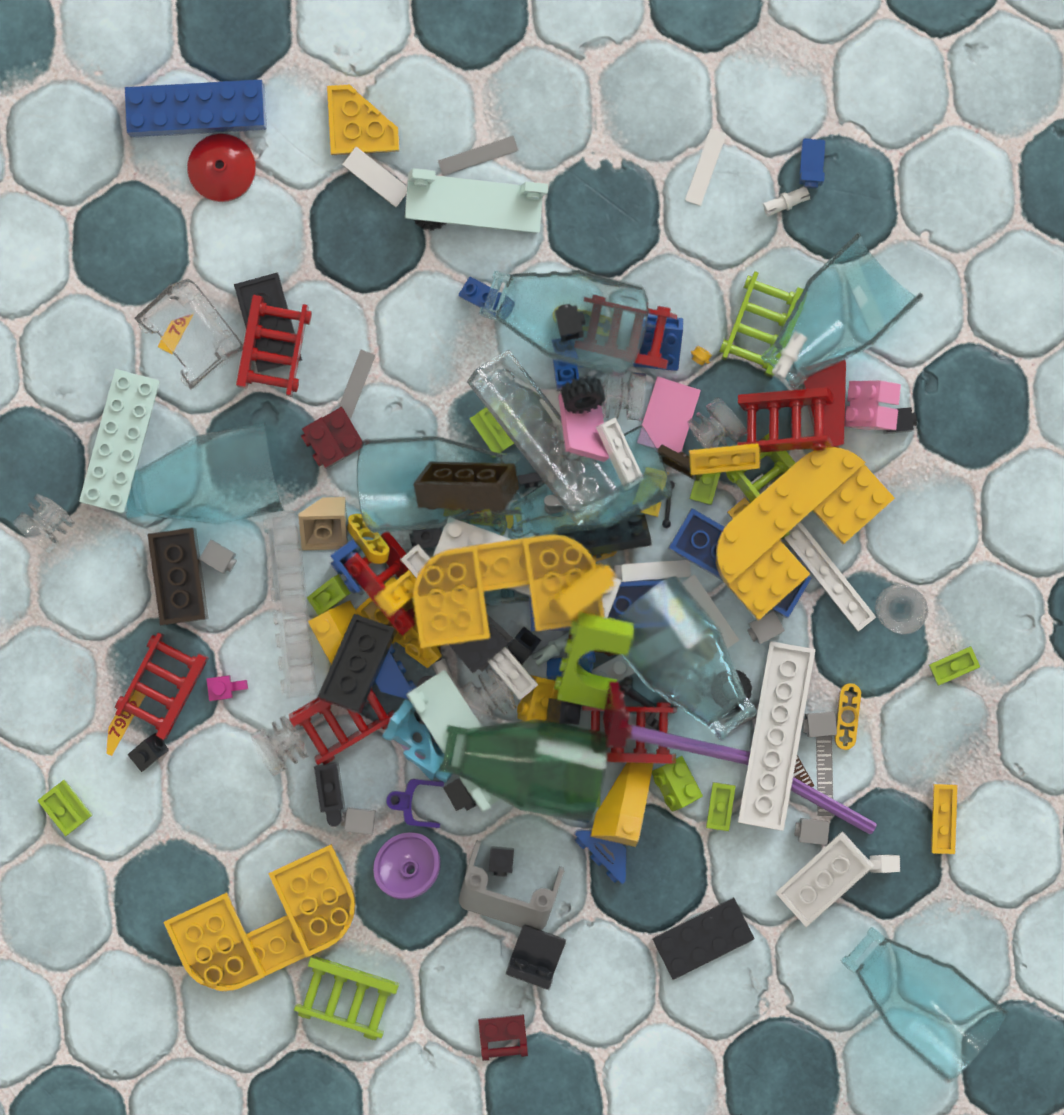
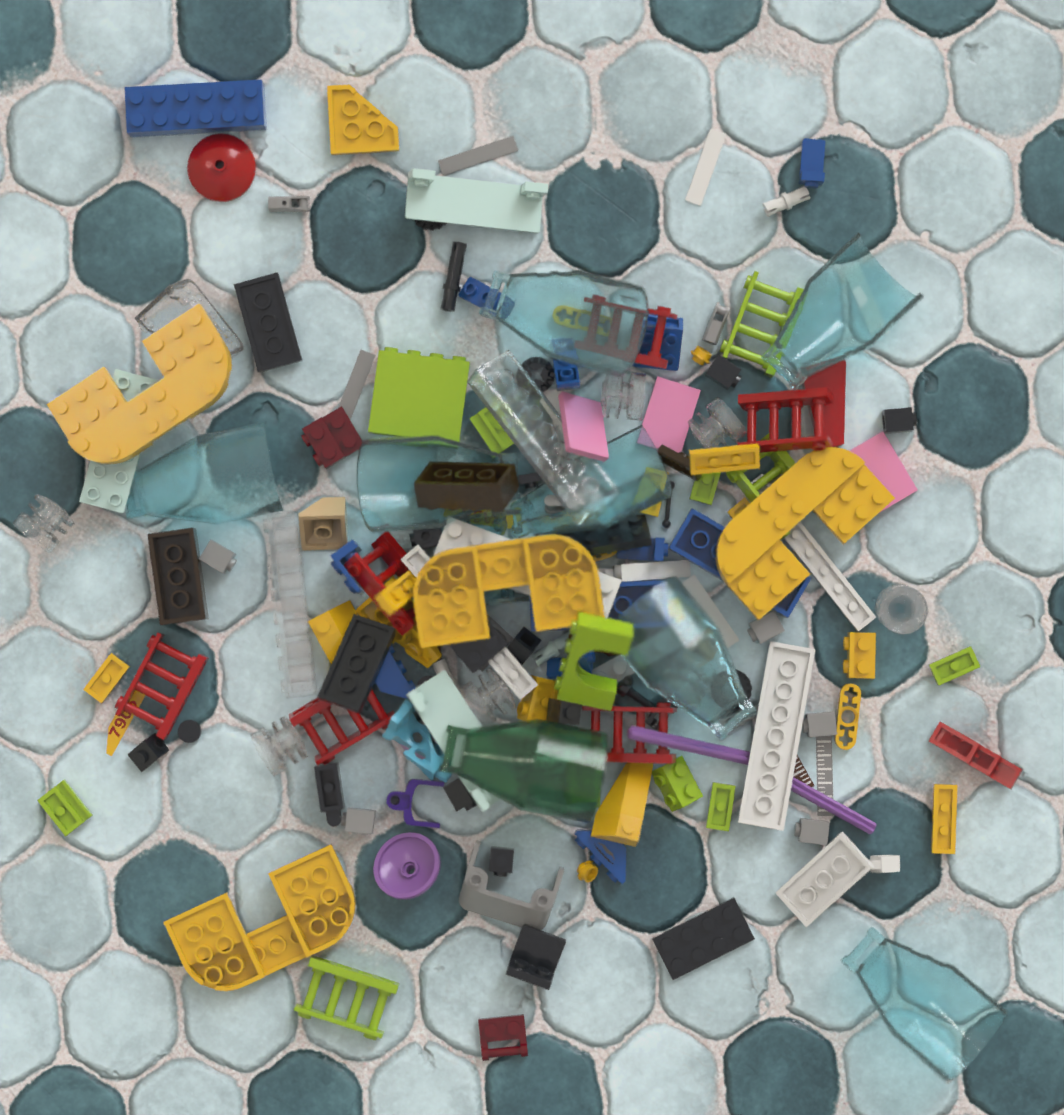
(106, 678): none -> yellow plate
(189, 731): none -> black tile
(195, 377): none -> yellow plate
(222, 687): dark pink plate -> none
(255, 331): red fence -> none
(284, 204): none -> light grey bar
(328, 595): lime plate -> none
(375, 176): white tile -> none
(377, 555): yellow beam -> none
(418, 394): none -> lime panel
(452, 282): none -> black pin
(547, 373): none -> black gear
(569, 322): black brick -> none
(583, 394): black tyre -> none
(586, 589): yellow window -> none
(587, 871): none -> yellow plate
(616, 718): dark red plate -> none
(618, 451): white tile -> none
(649, 553): none -> blue bracket
(714, 326): none -> light grey bar
(724, 373): none -> black brick
(789, 355): white pin -> none
(860, 655): none -> yellow bracket
(864, 407): bright pink piece -> none
(886, 466): none -> bright pink tile
(975, 755): none -> red slope

